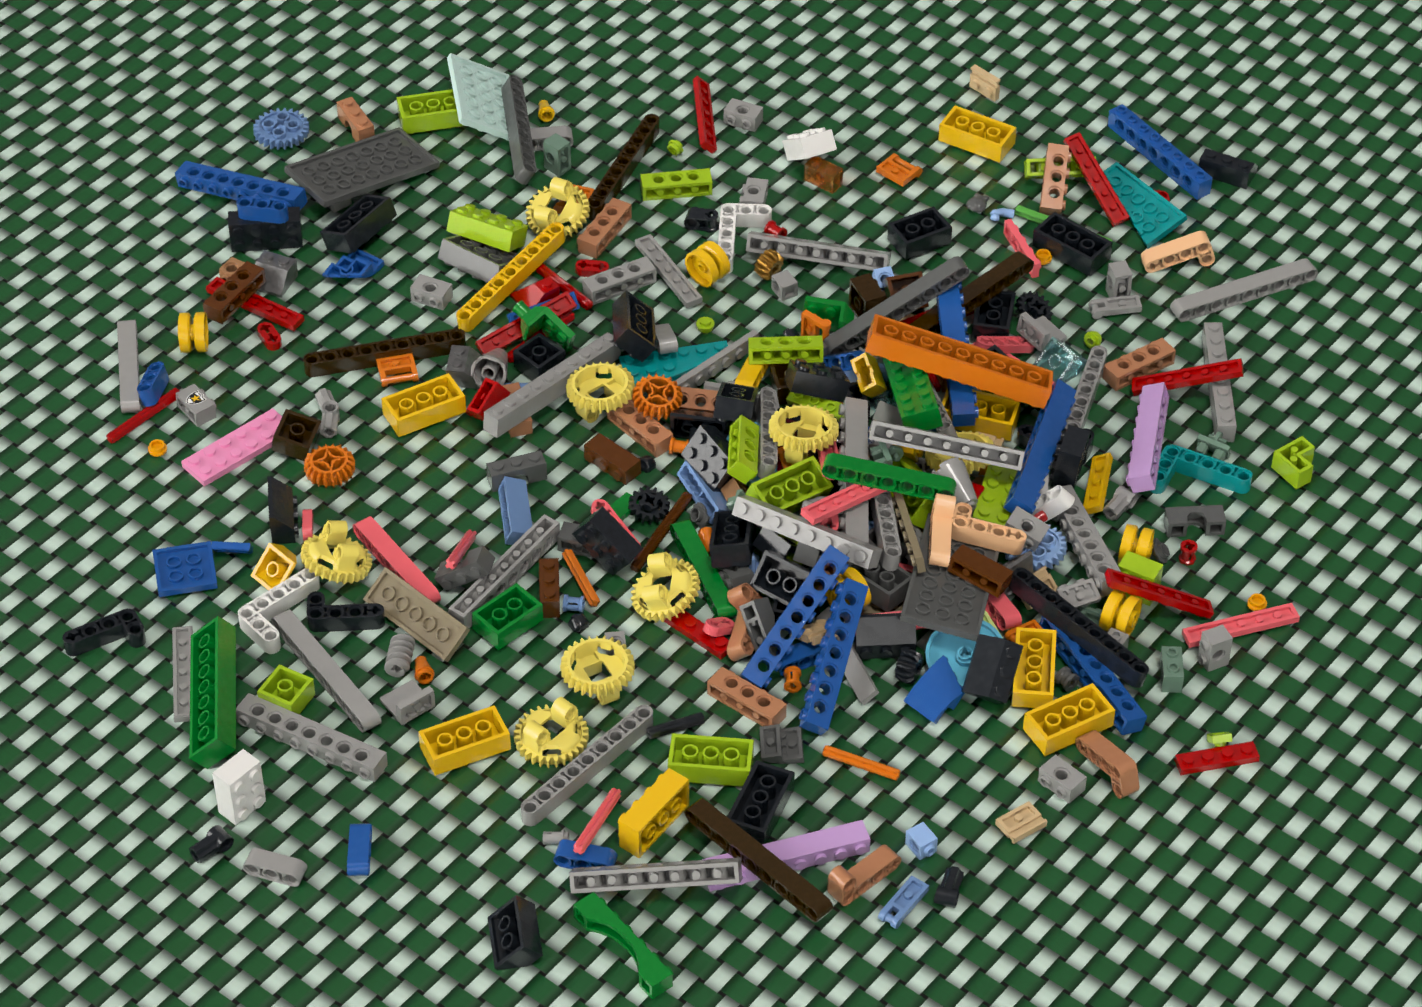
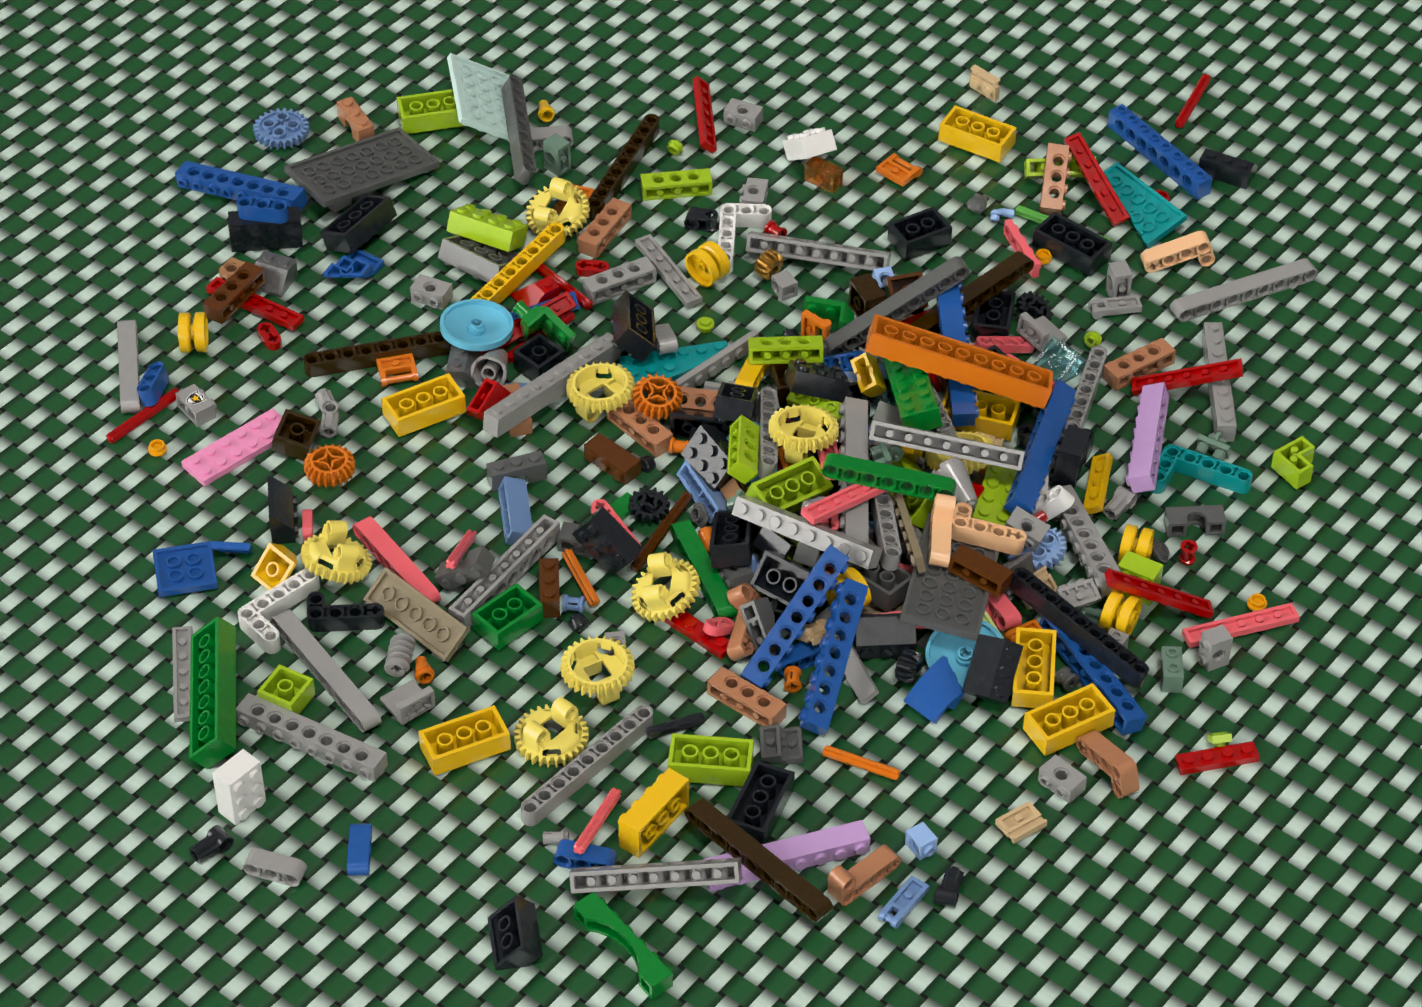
(105, 631): black beam -> none
(476, 325): none -> medium azure dish
(1192, 101): none -> red axle

